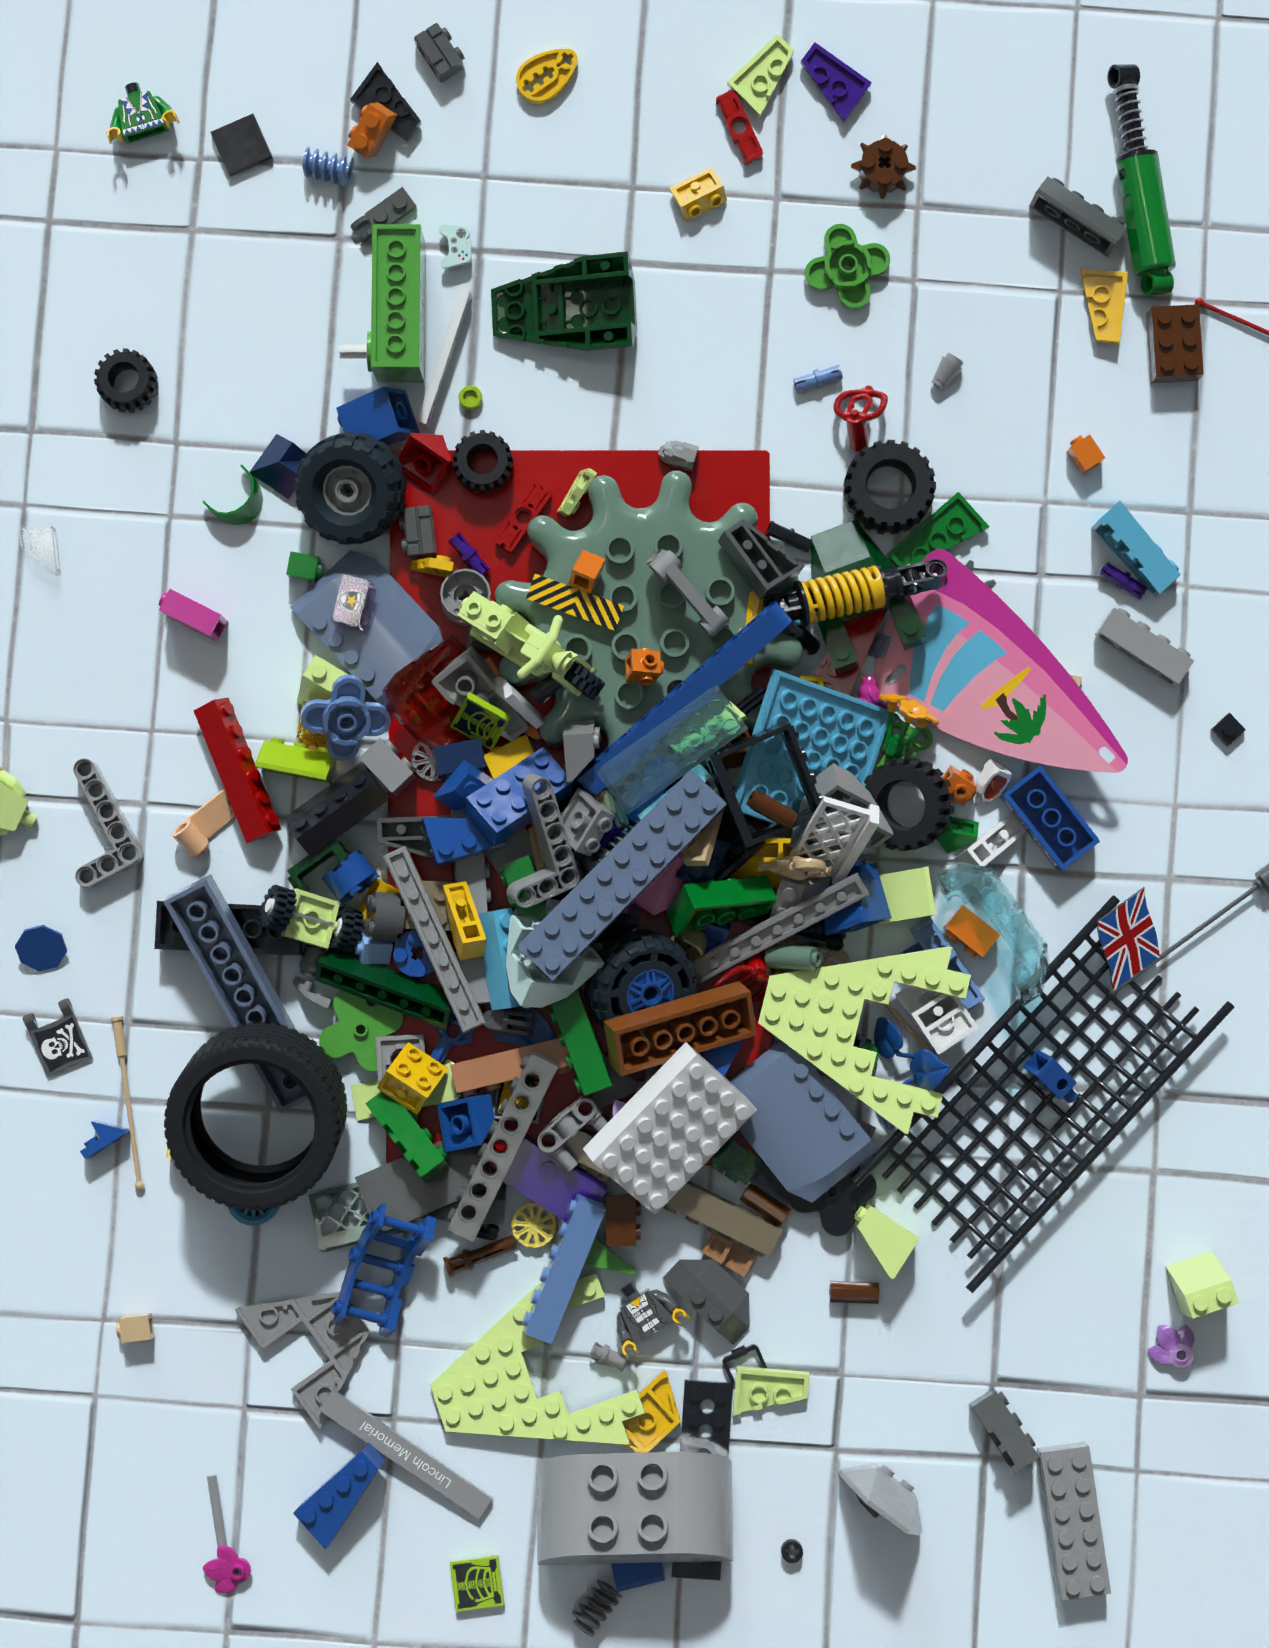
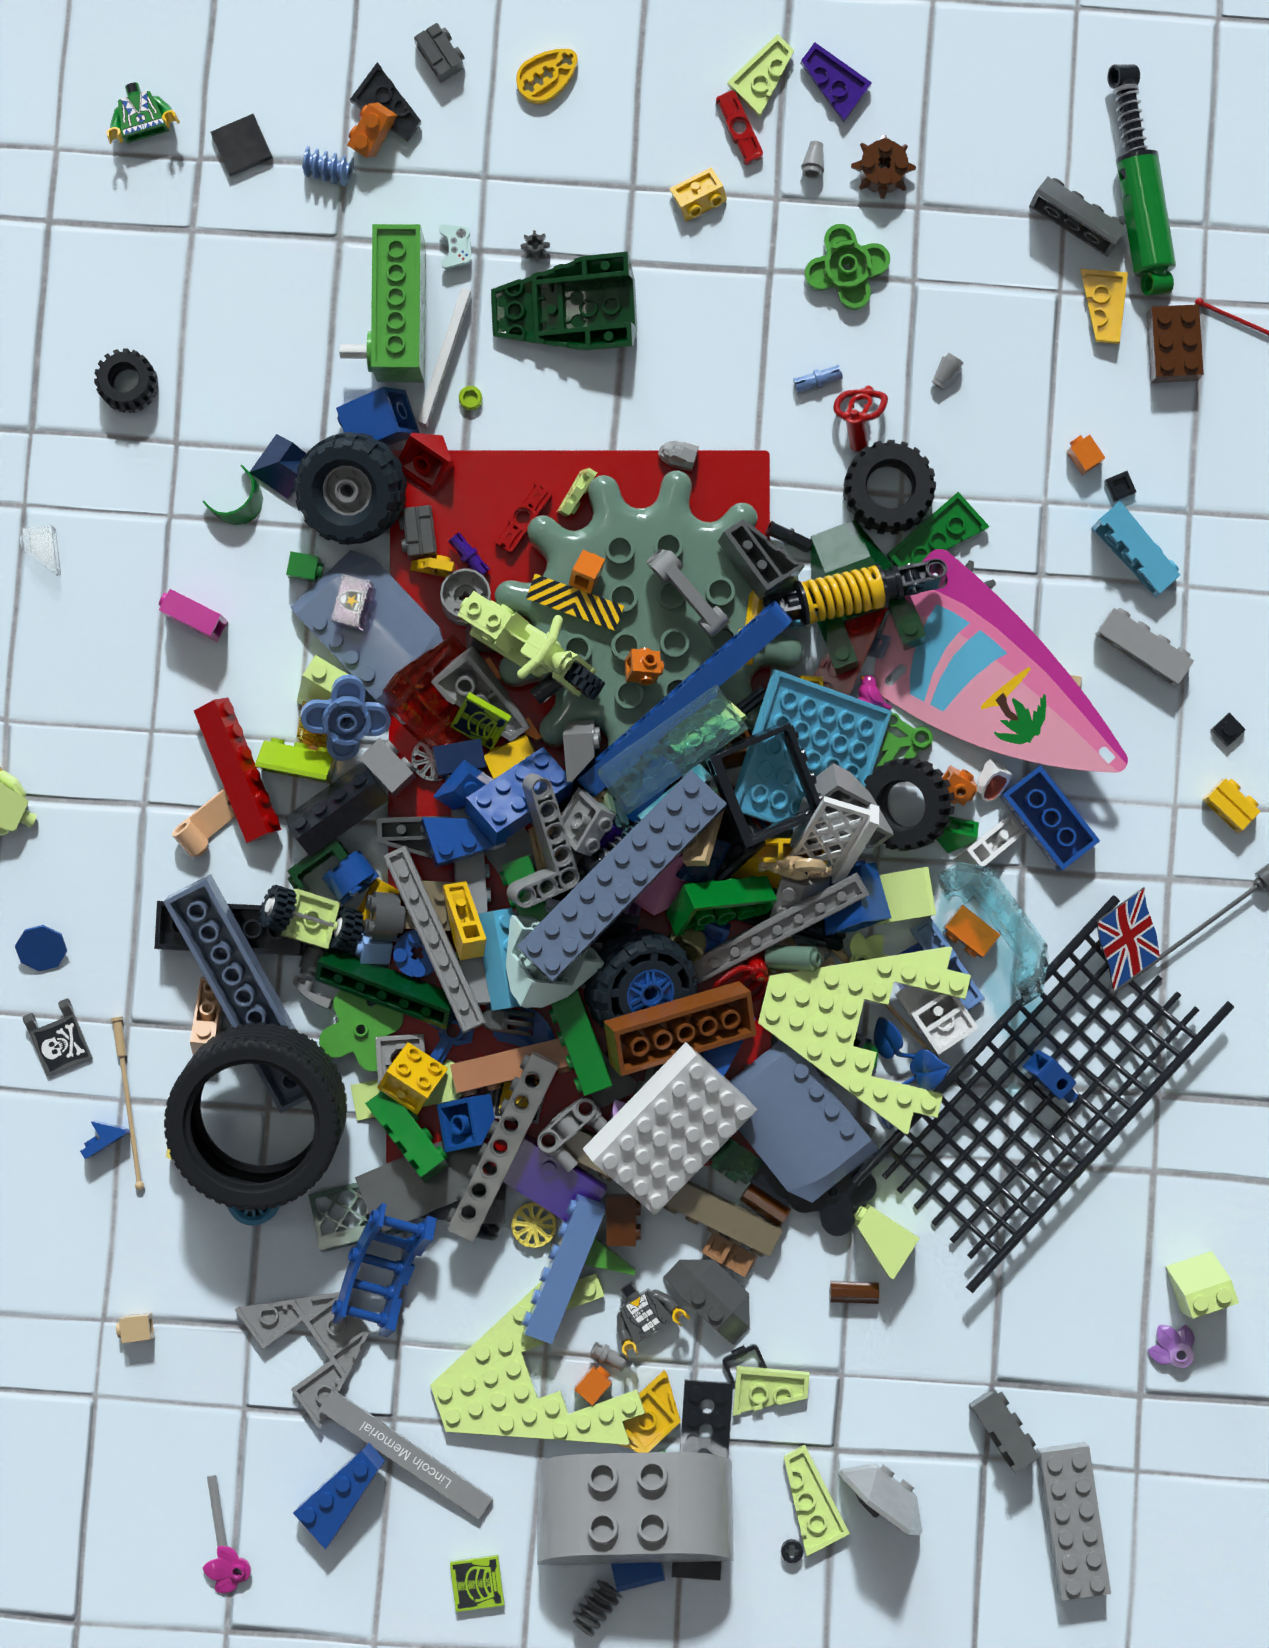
(109, 825): light grey beam -> none
(206, 1017): none -> light nougat slope
(386, 212): dark grey hinge -> none
(469, 1259): reddish brown pin -> none
(483, 442): black tyre -> none
(518, 702): white slope -> none
(529, 245): none -> dark grey gear
(593, 1384): none -> orange brick
(771, 809): reddish brown piece -> none
(808, 641): black piece -> none
(814, 160): none -> light grey cone
(815, 1508): none -> yellowish green wing
(866, 948): none -> yellowish green plate
(913, 710): plant -> none
(1120, 486): none -> black tile
(1123, 580): dark purple pin -> none
(1232, 805): none -> yellow brick

